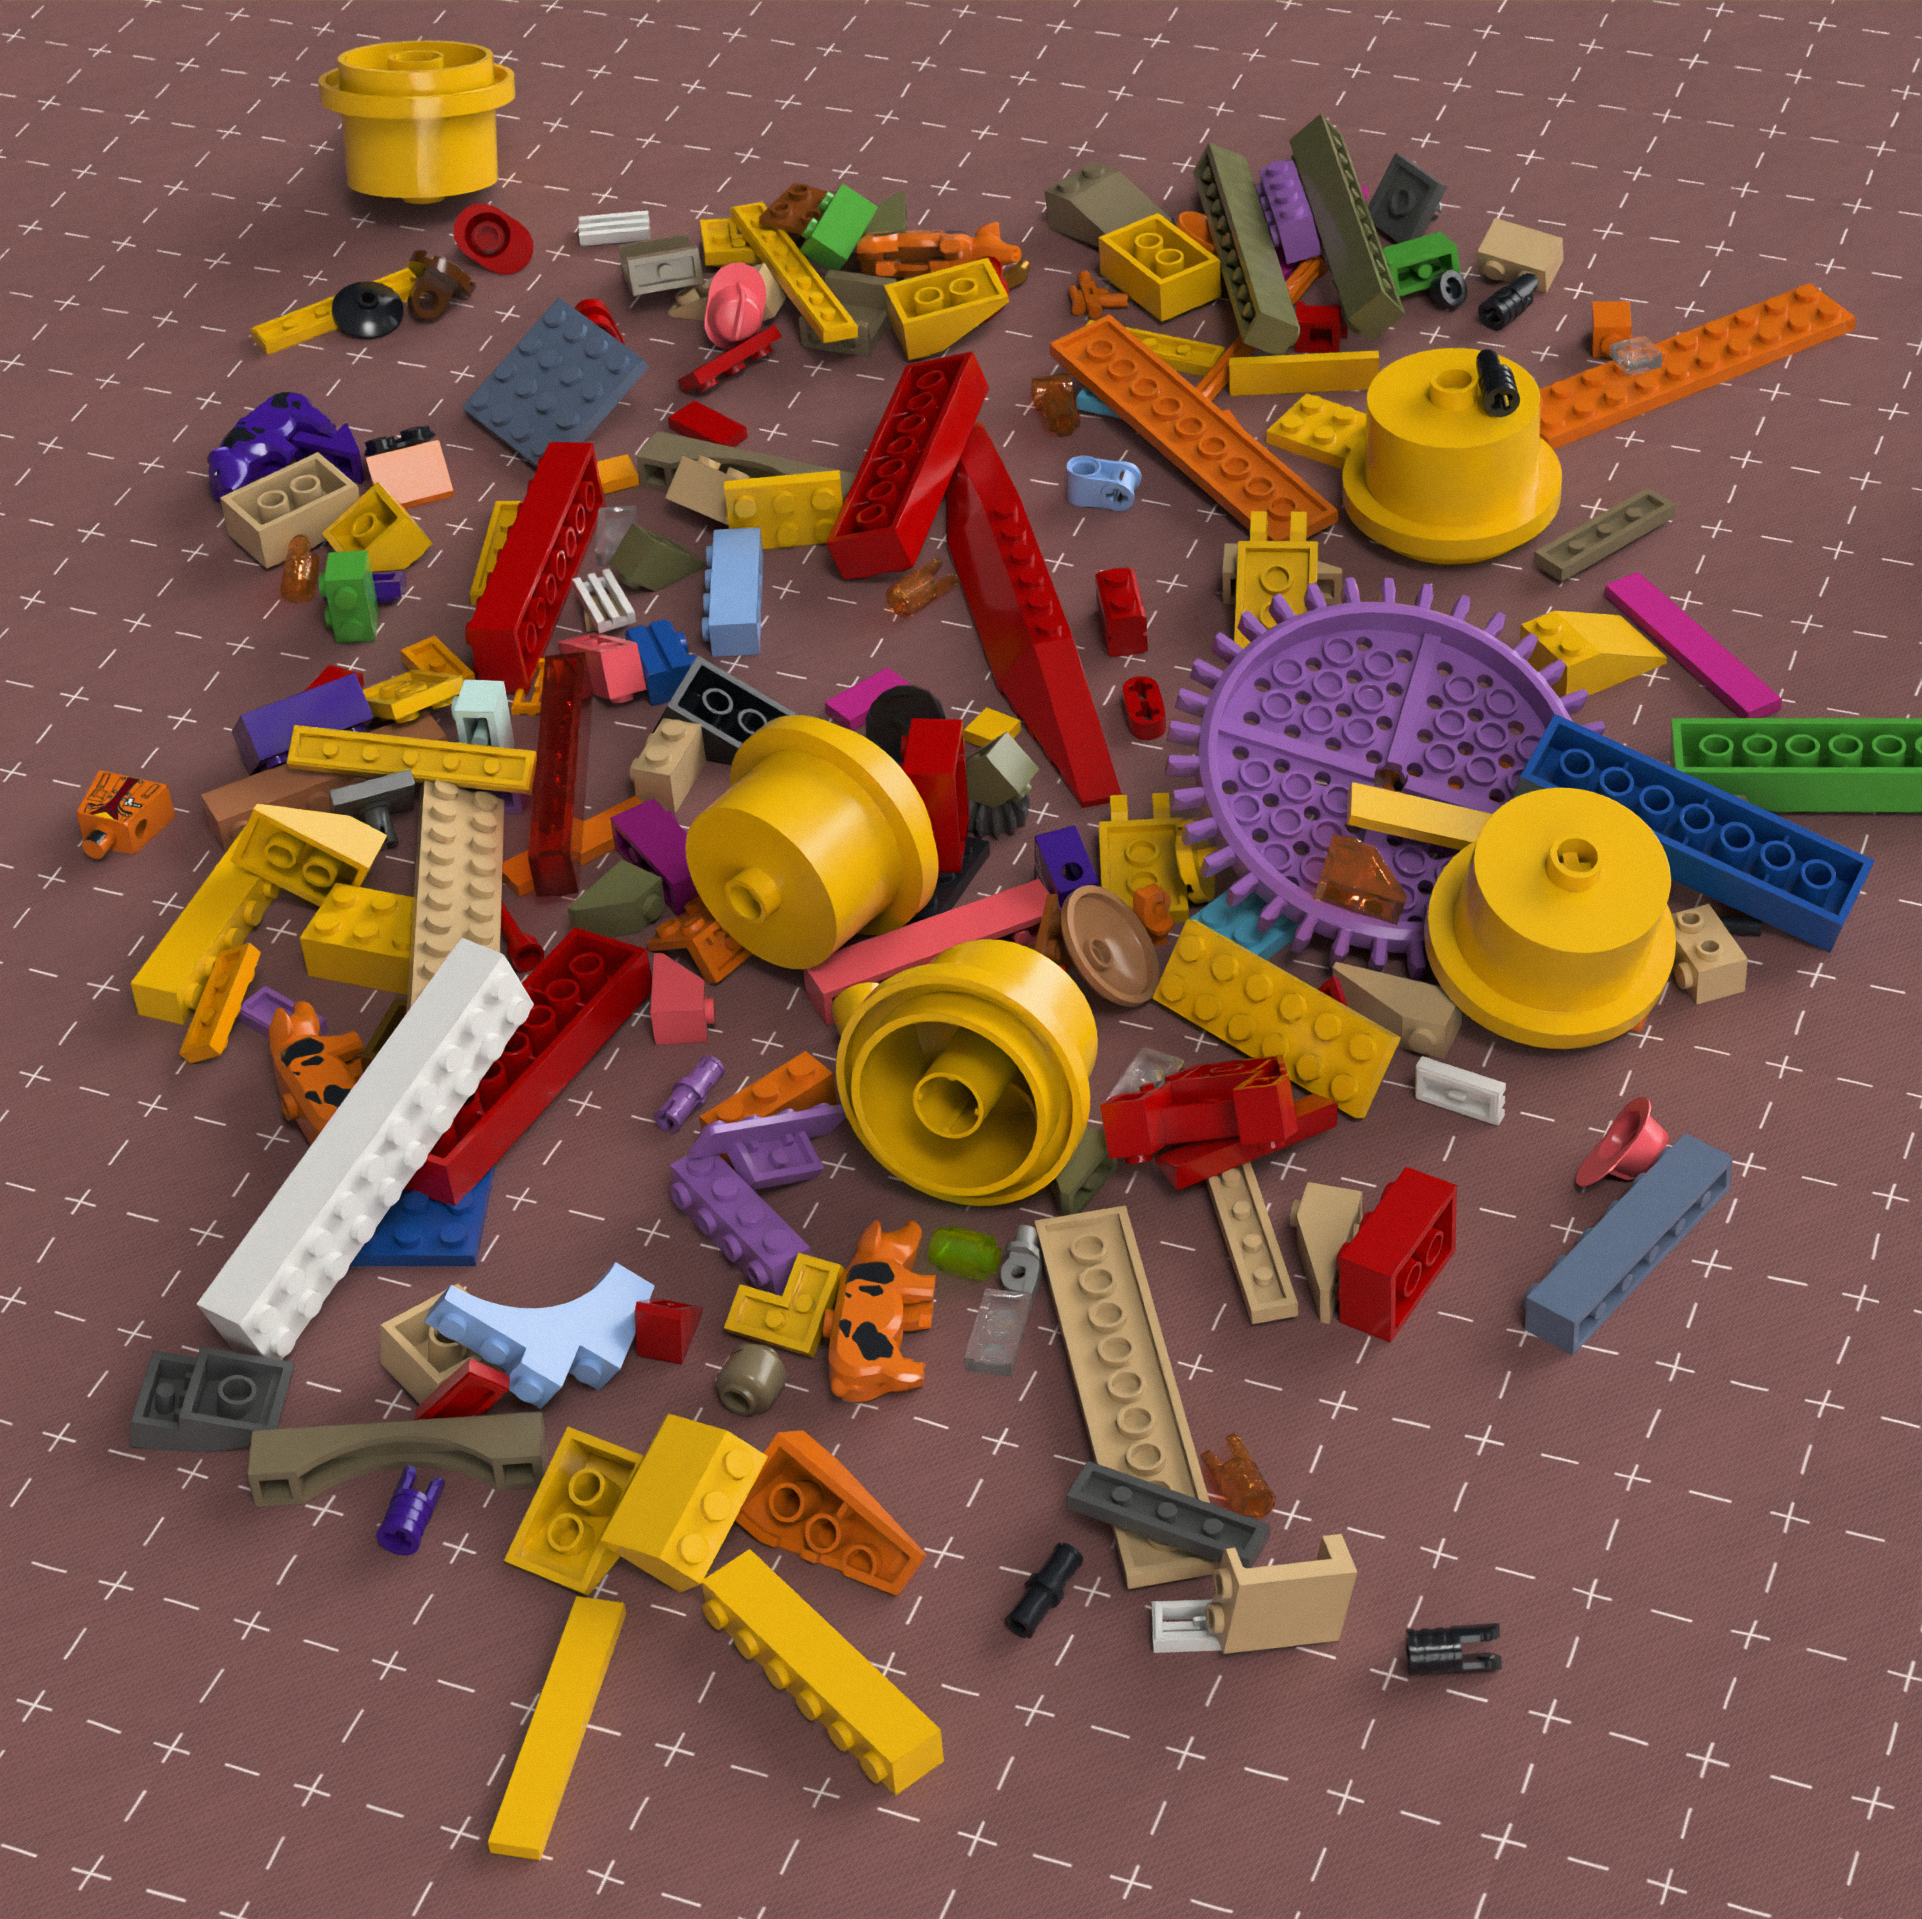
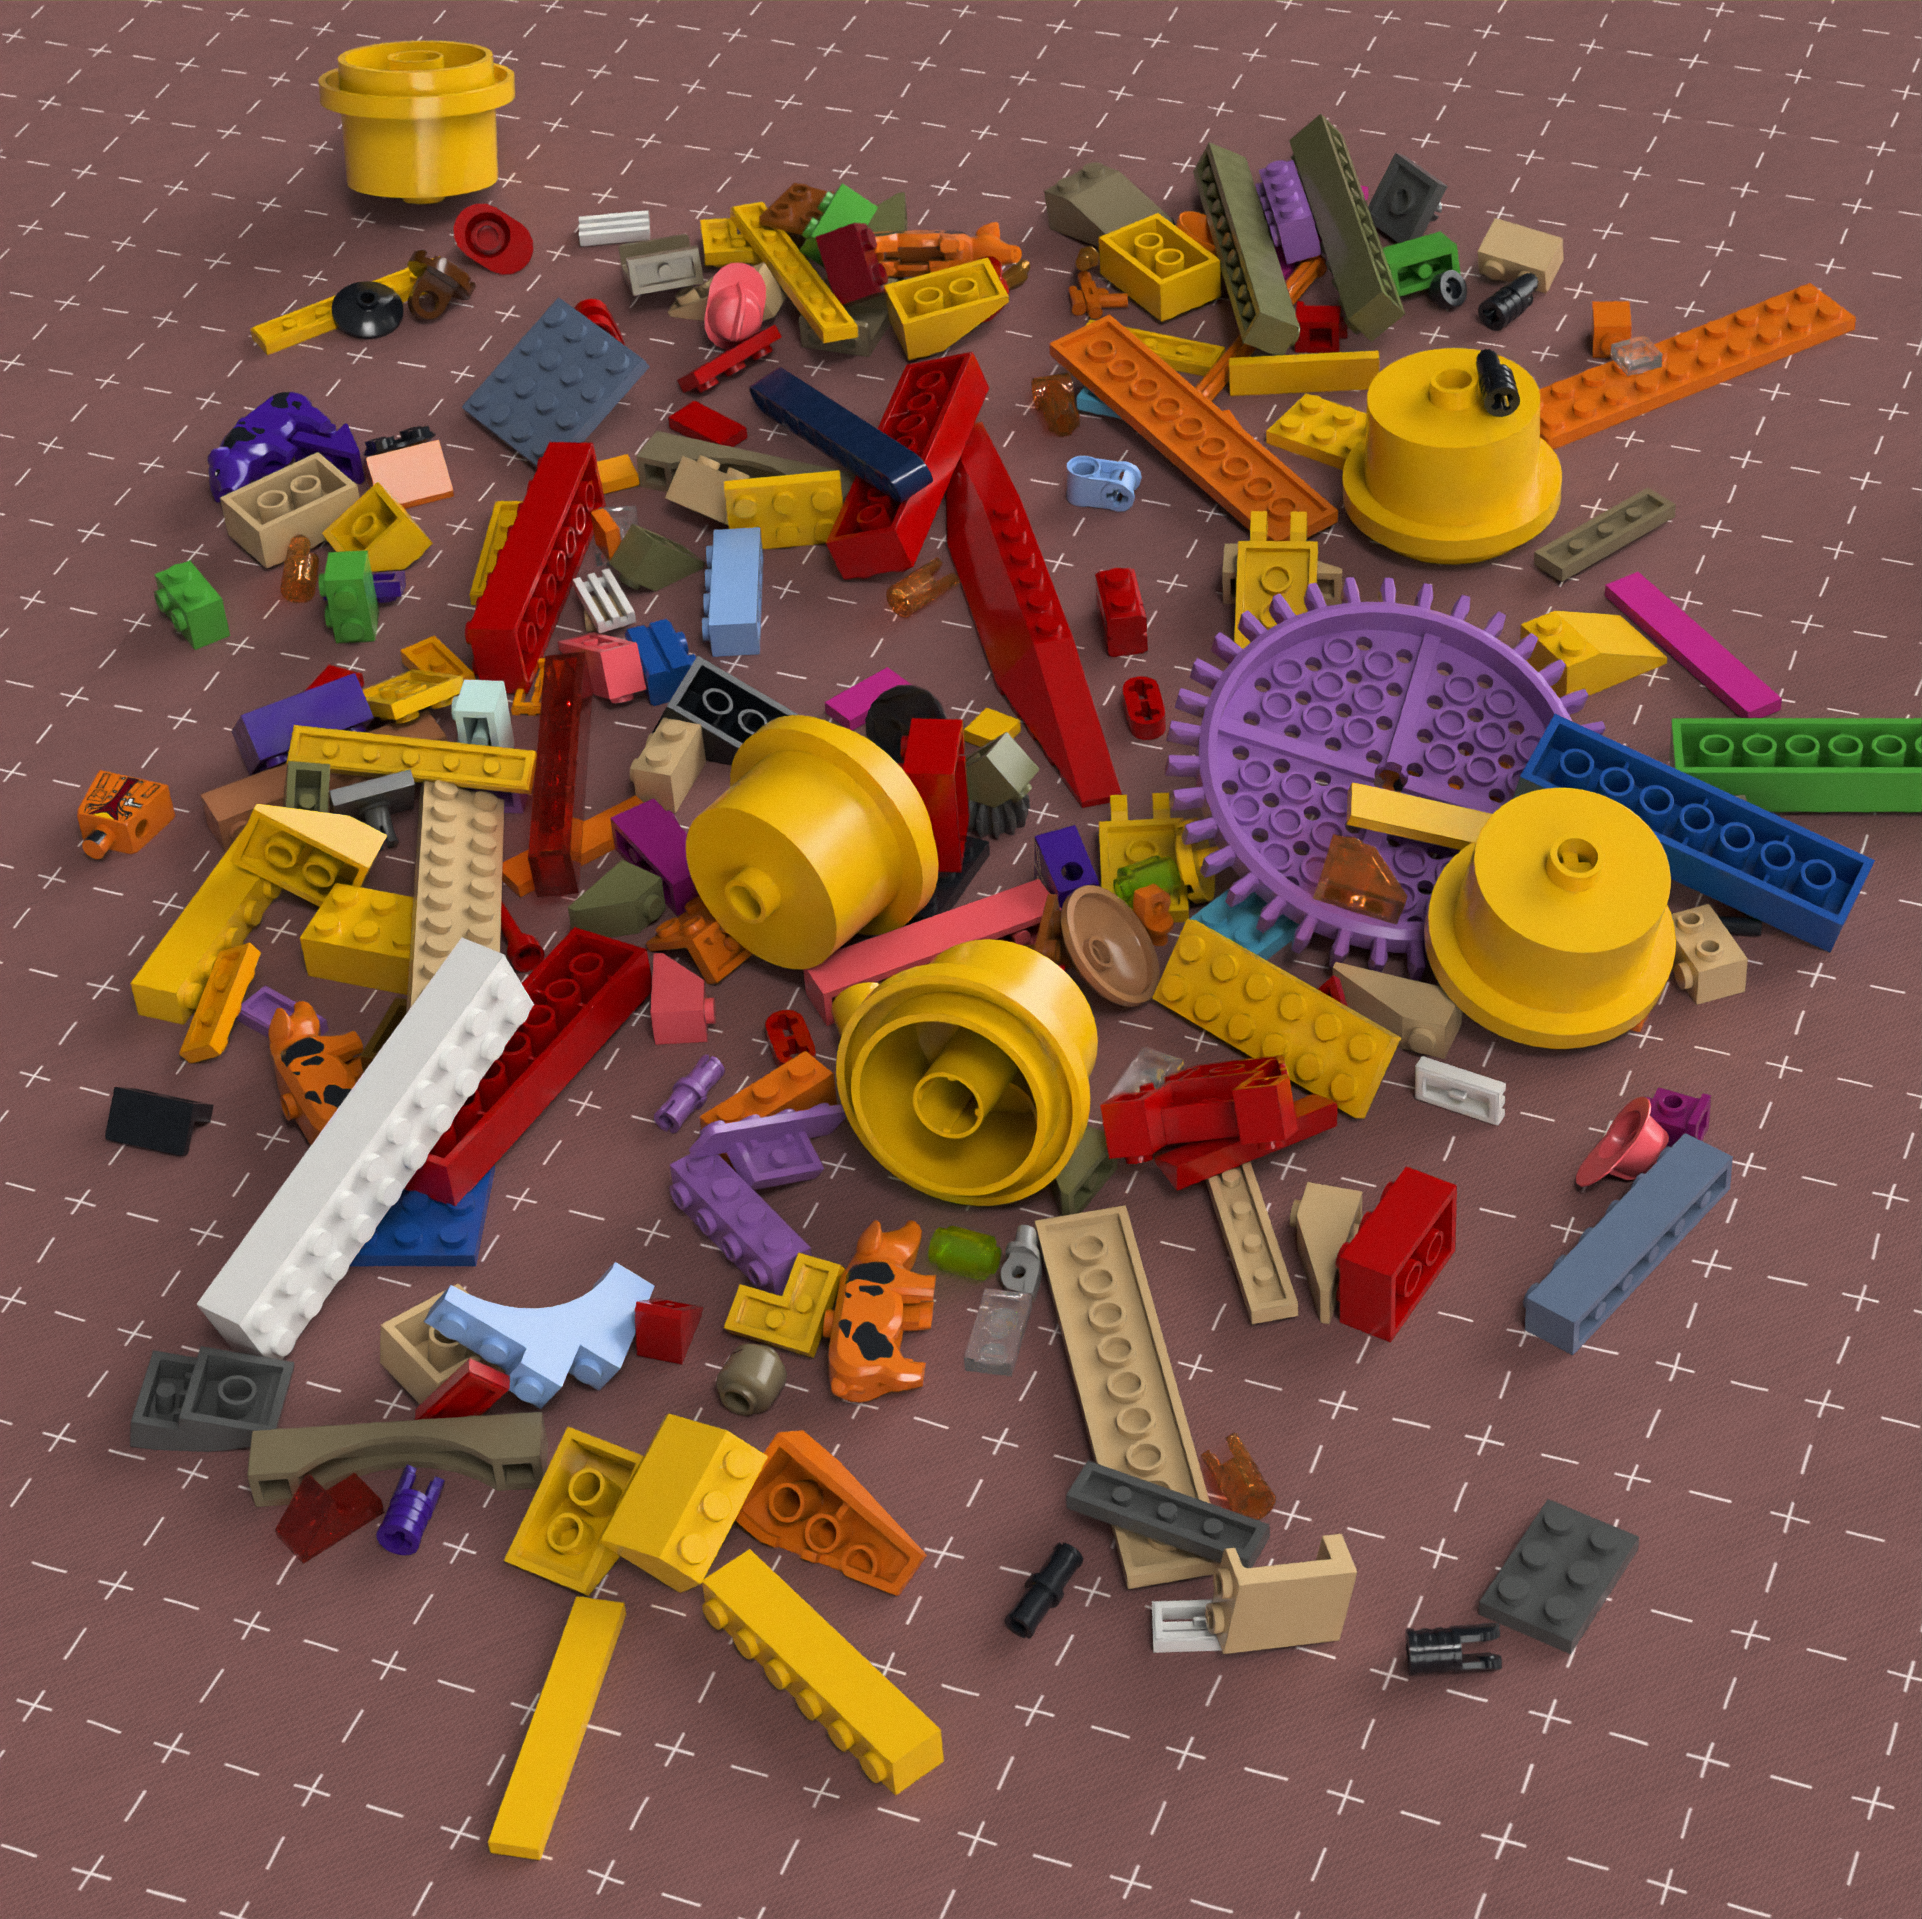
(154, 1120): none -> black panel
(191, 604): none -> bright green brick
(307, 786): none -> olive slope
(325, 1517): none -> clear red slope
(605, 532): none -> orange tile
(782, 1046): none -> red beam
(841, 435): none -> dark blue beam
(852, 264): none -> dark red brick
(1087, 258): none -> pearl gold bar
(1144, 873): none -> clear neon green brick
(1559, 1576): none -> dark grey plate
(1680, 1114): none -> magenta brick

